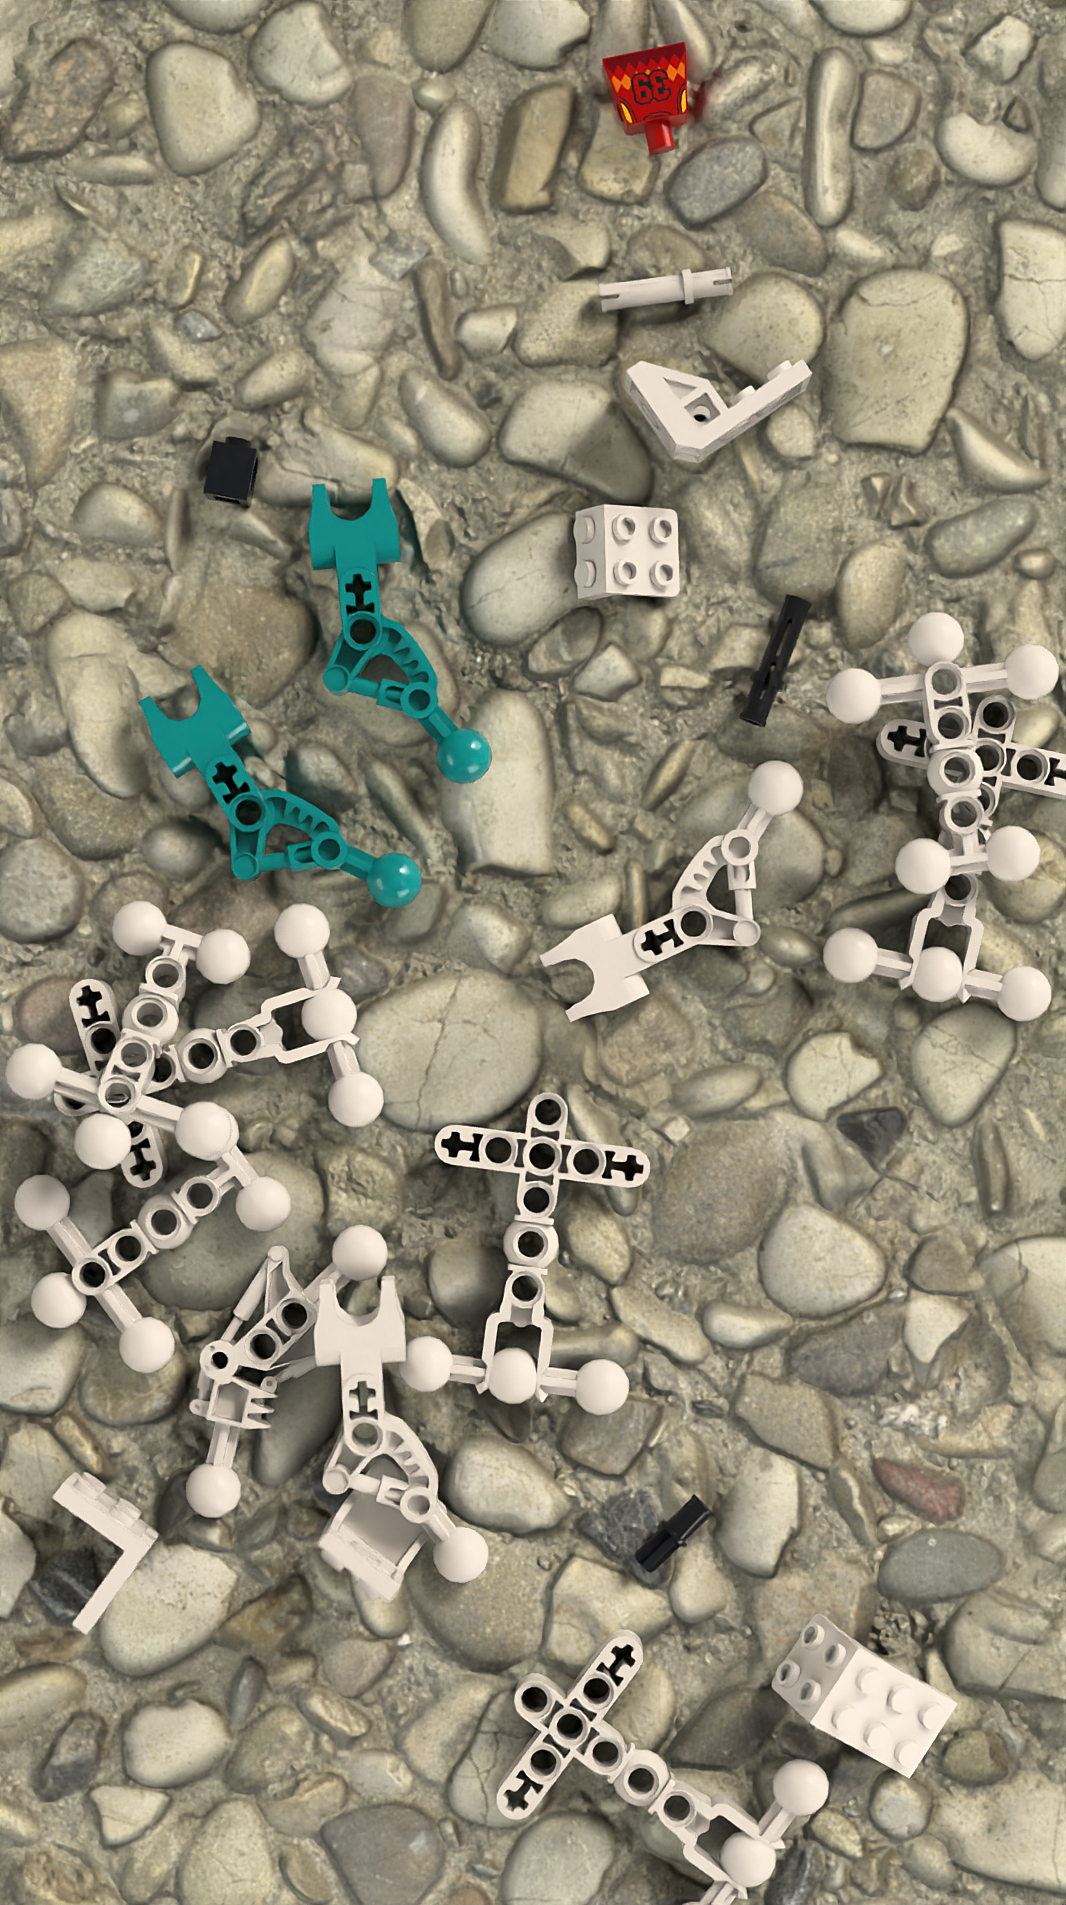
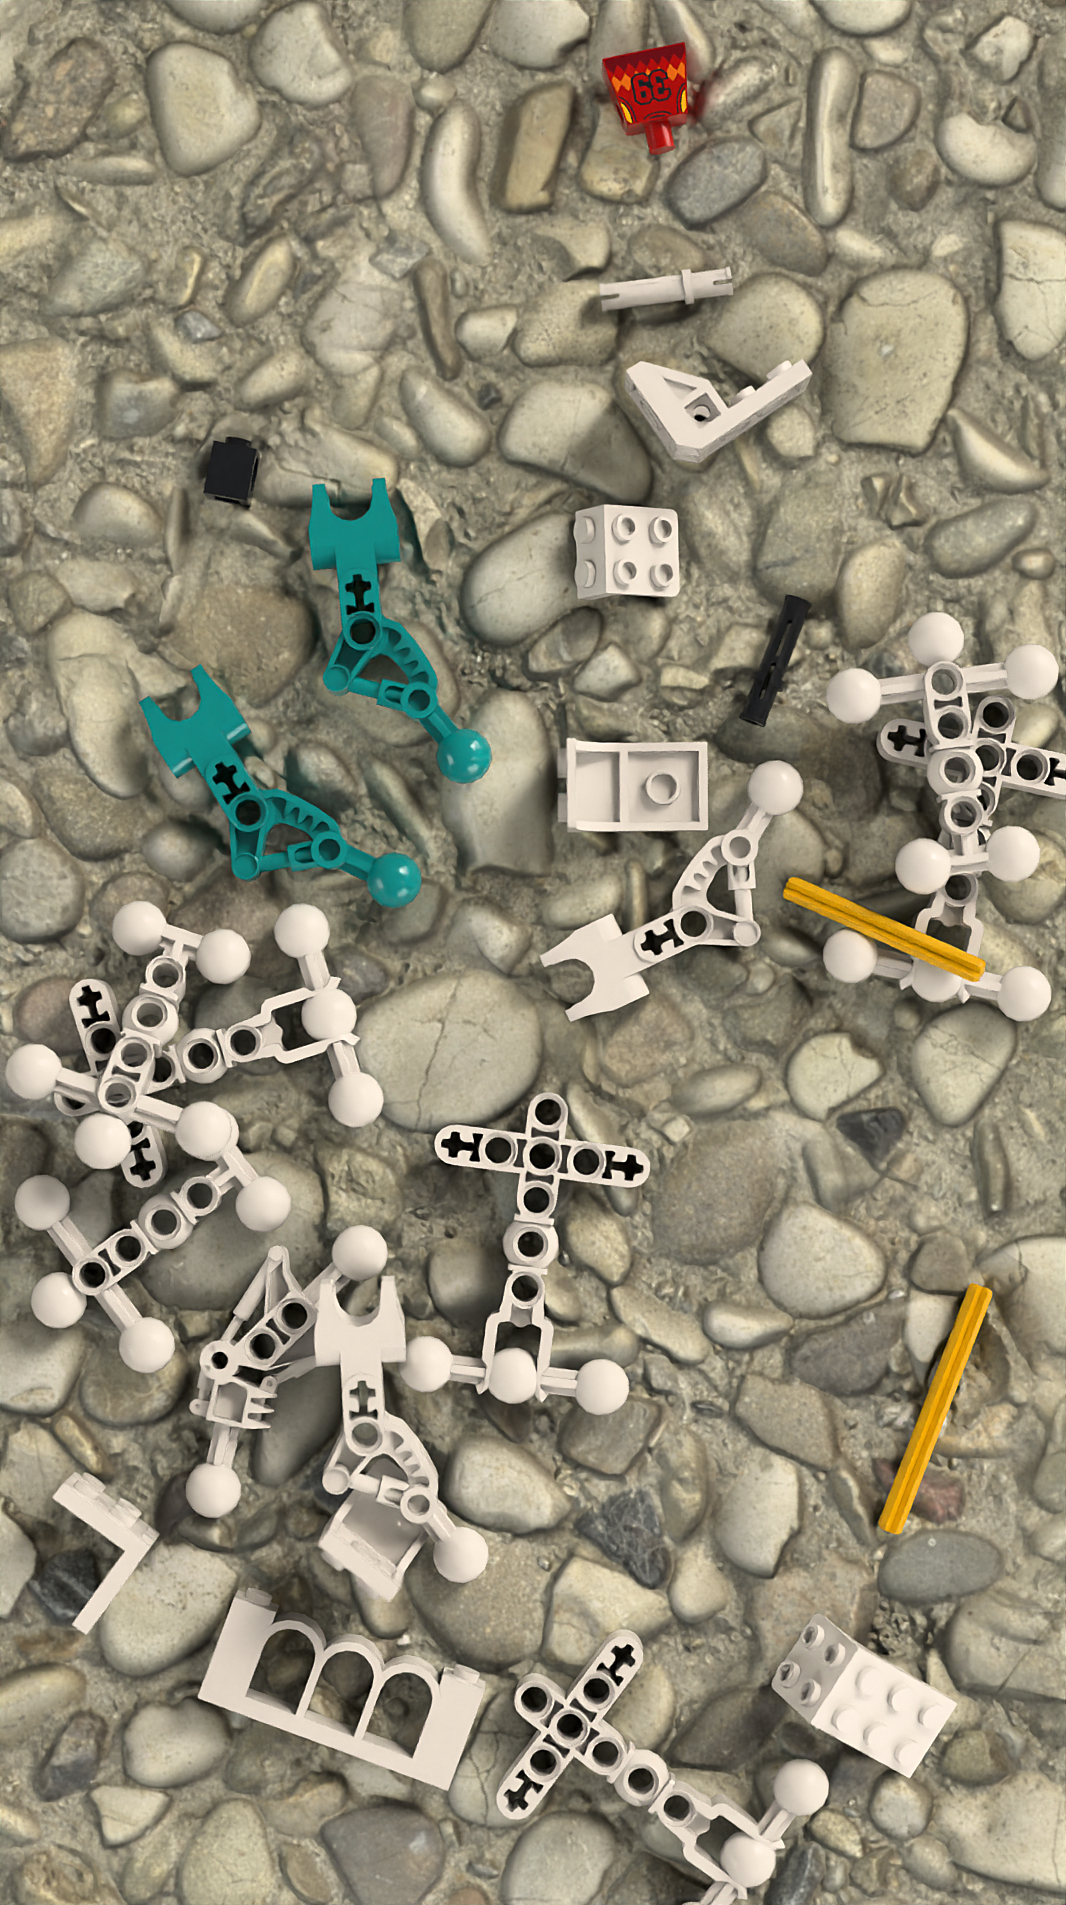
(443, 1733): none -> white fence
(633, 786): none -> white bracket
(673, 1534): black axle -> none
(884, 929): none -> yellow axle
(935, 1409): none -> yellow axle

